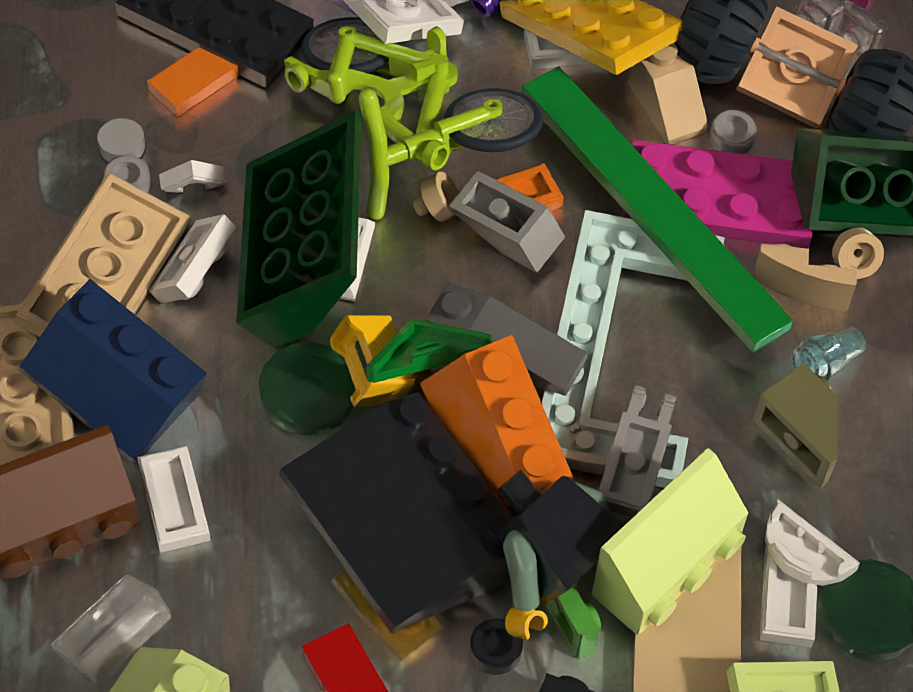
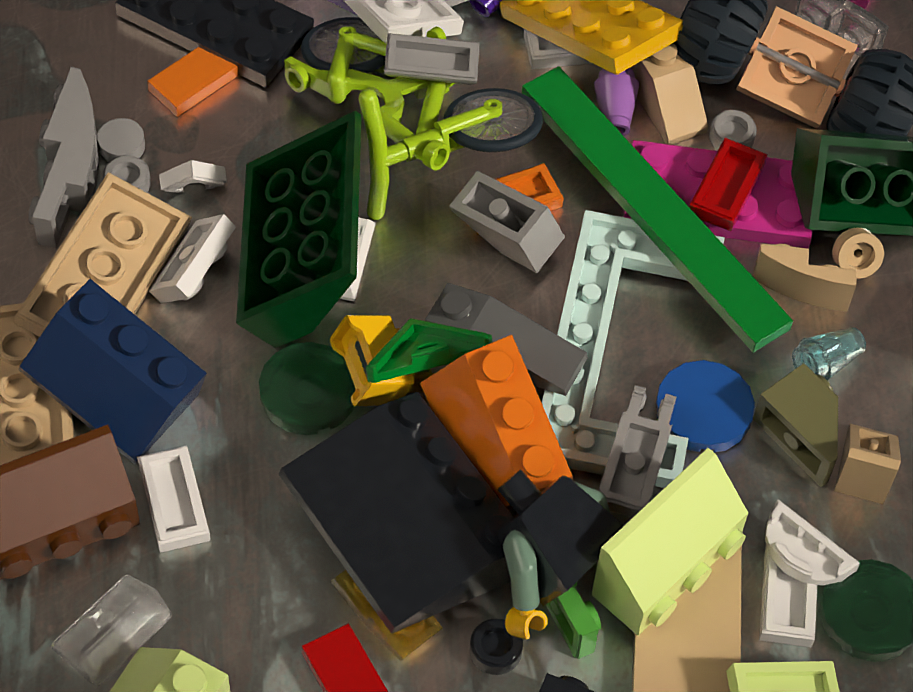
(71, 160): none -> light grey slope
(431, 59): none -> light grey tile
(437, 194): tan tile -> none
(617, 97): none -> medium lavender cone
(711, 405): none -> blue tile
(728, 184): none -> red tile
(868, 464): none -> tan slope

